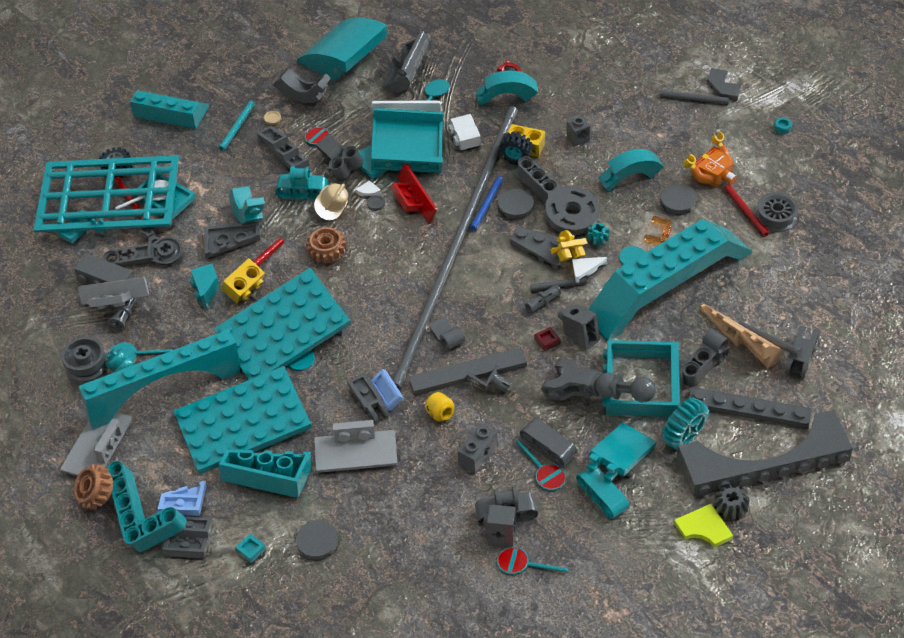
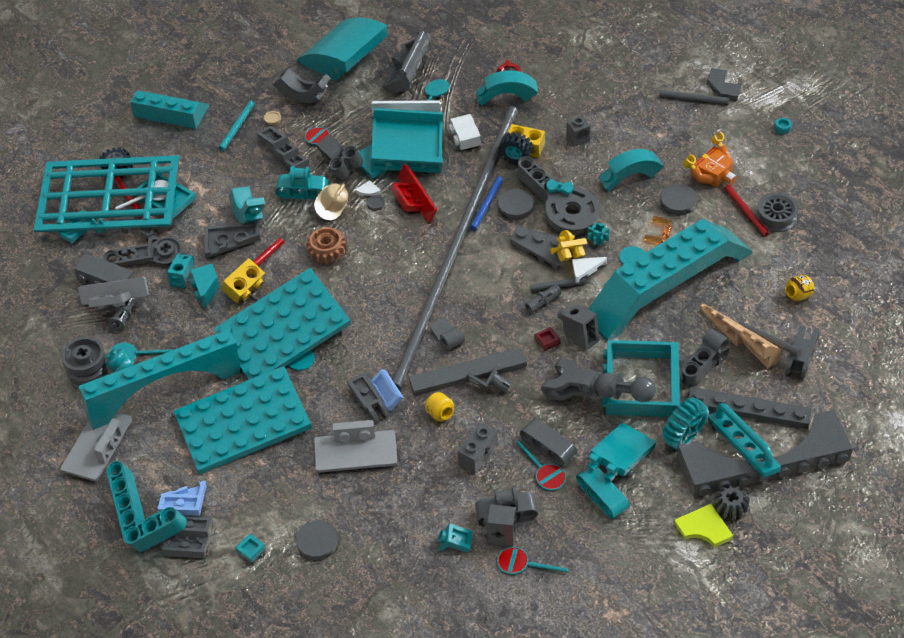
(93, 486): nougat gear -> none
(180, 270): none -> teal leg
(267, 471): teal wedge -> none
(455, 537): none -> teal bracket
(566, 188): none -> teal piece
(726, 416): none -> teal piece
(799, 288): none -> yellow head

